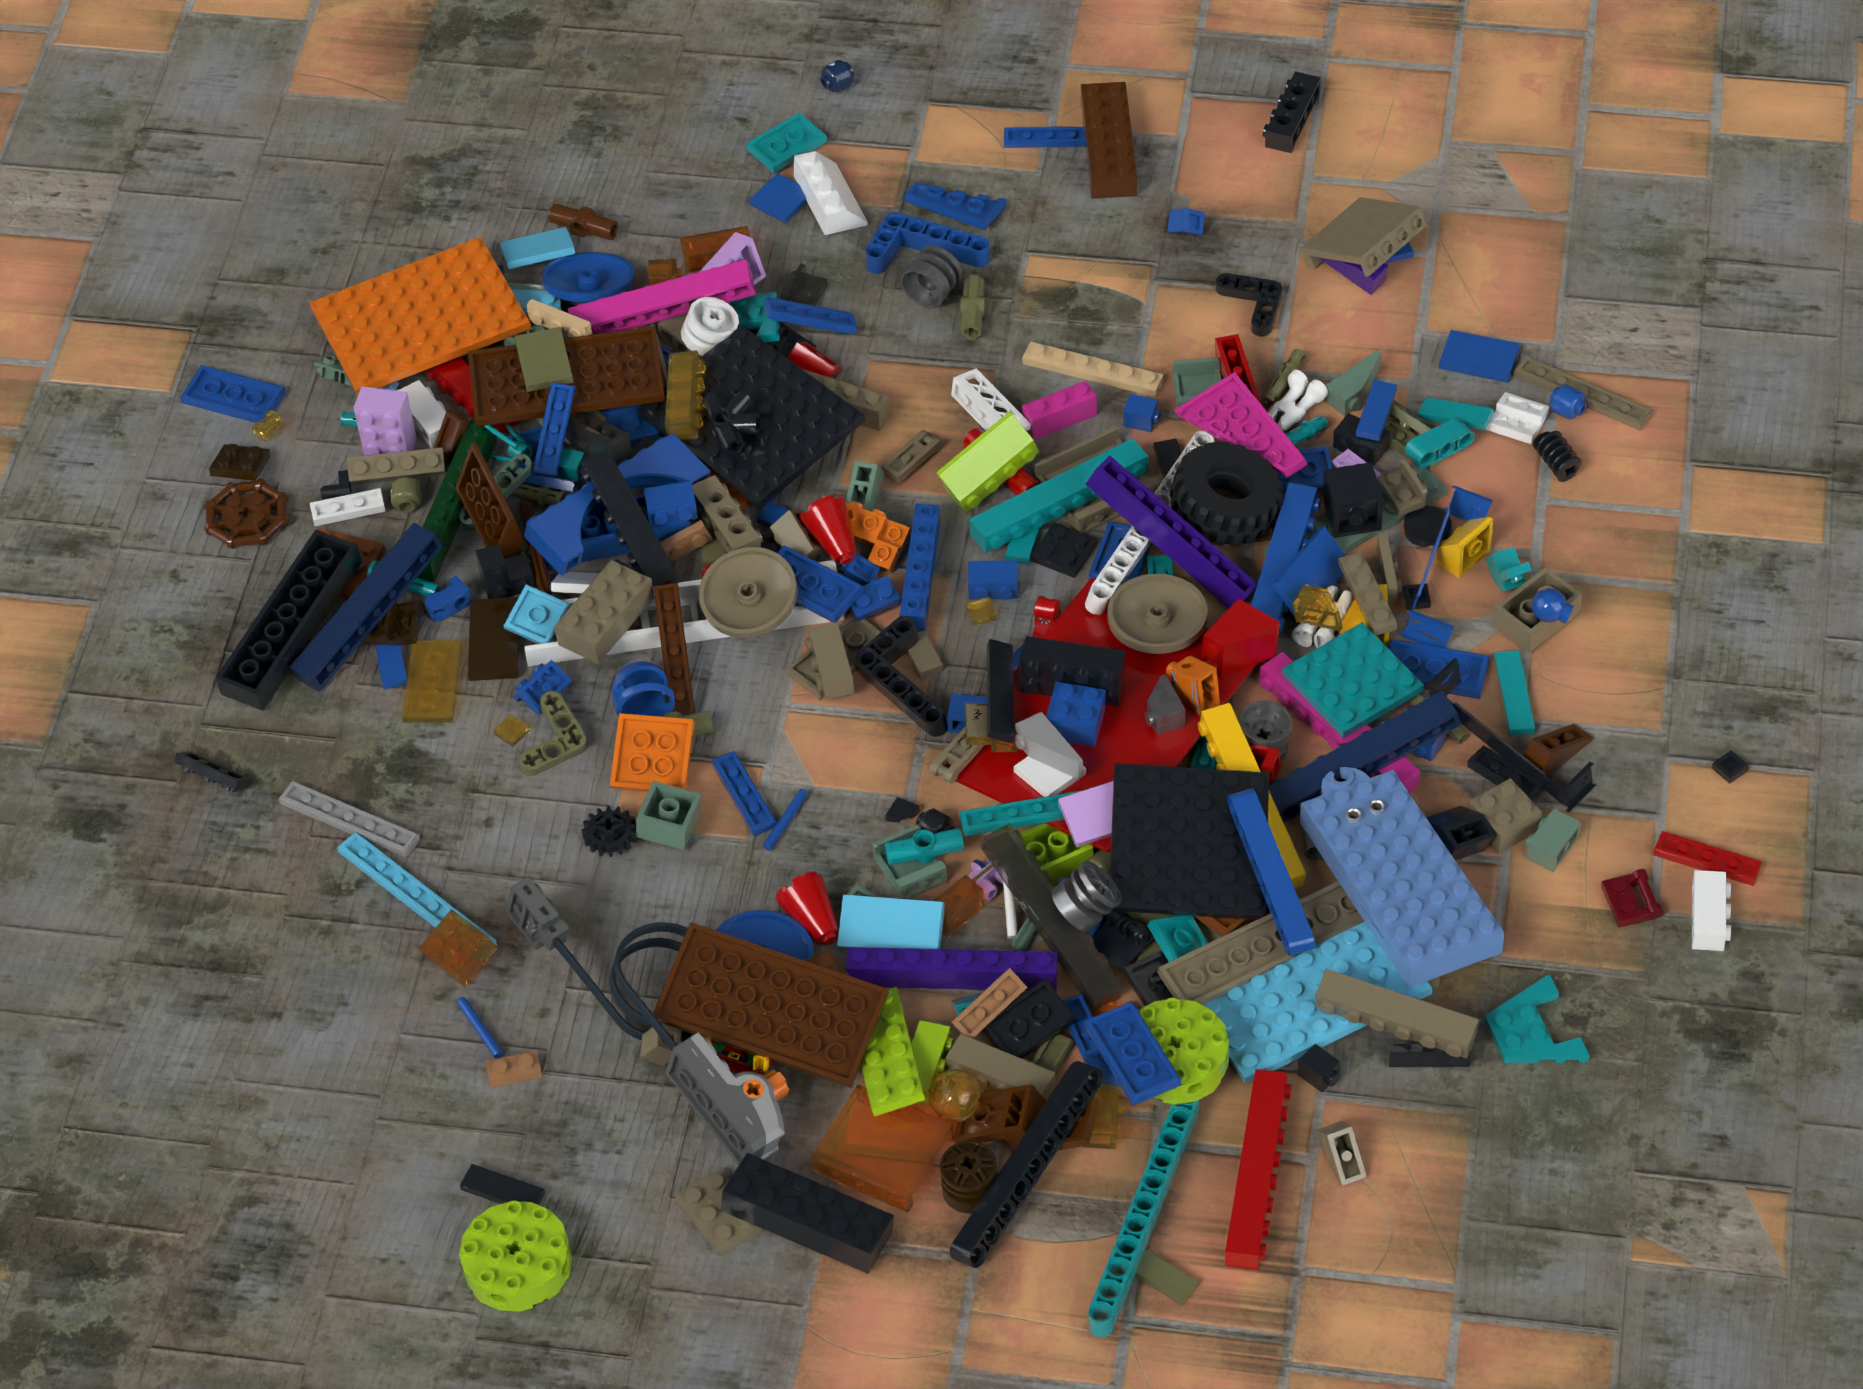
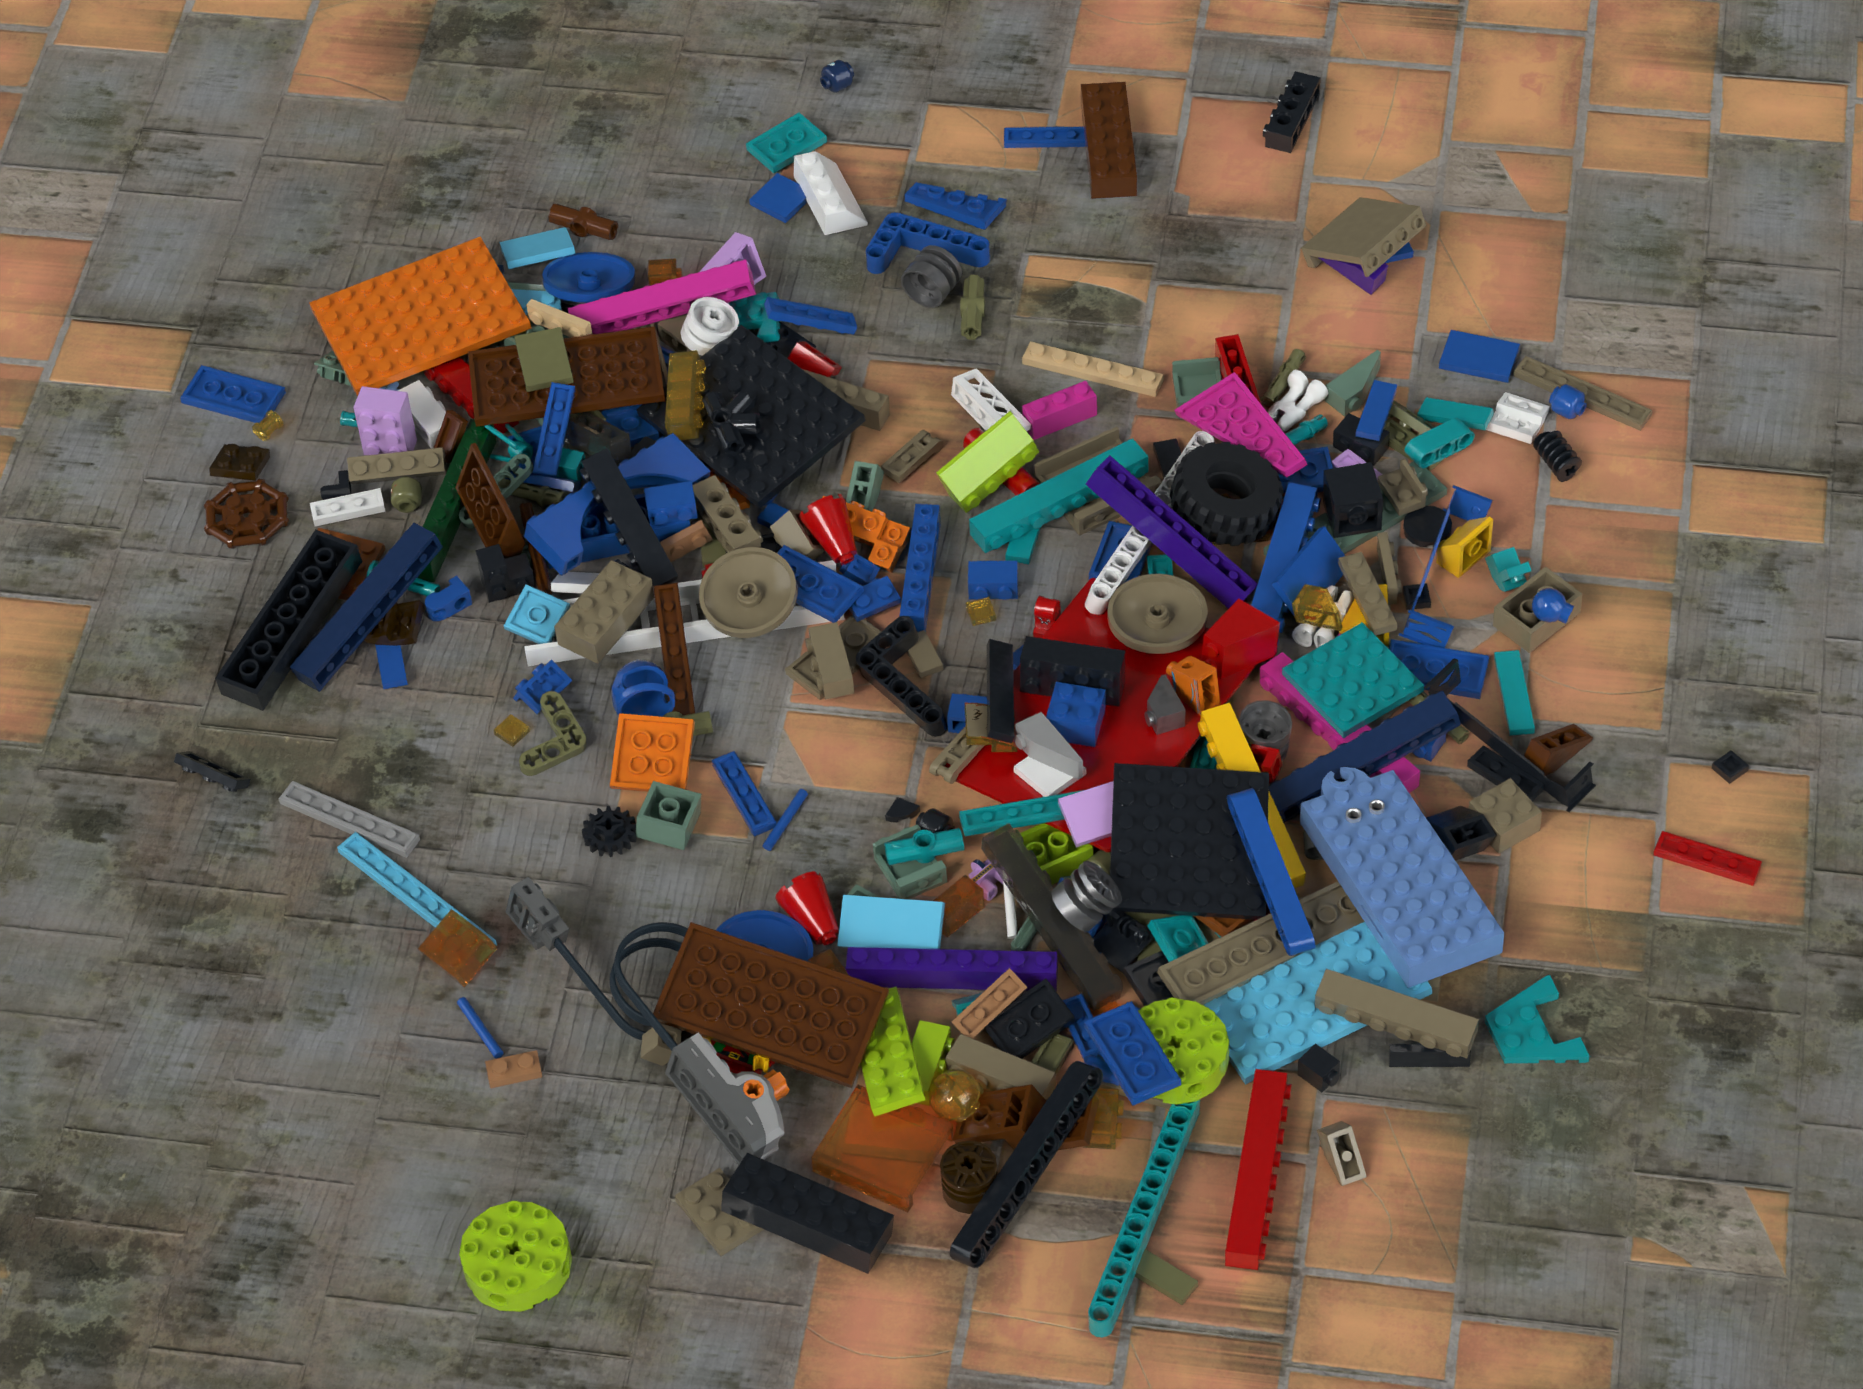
(432, 681): clear yellow tile -> none
(491, 647): dark brown tile -> none
(499, 1187): black tile -> none
(700, 248): clear orange brick -> none
(804, 287): clear smoke bracket -> none
(1063, 550): black plate -> none
(1141, 413): blue brick -> none
(1186, 221): blue panel -> none
(1263, 298): black beam -> none
(1552, 839): sand green brick -> none
(1624, 902): dark red plate -> none
(1710, 910): white brick -> none

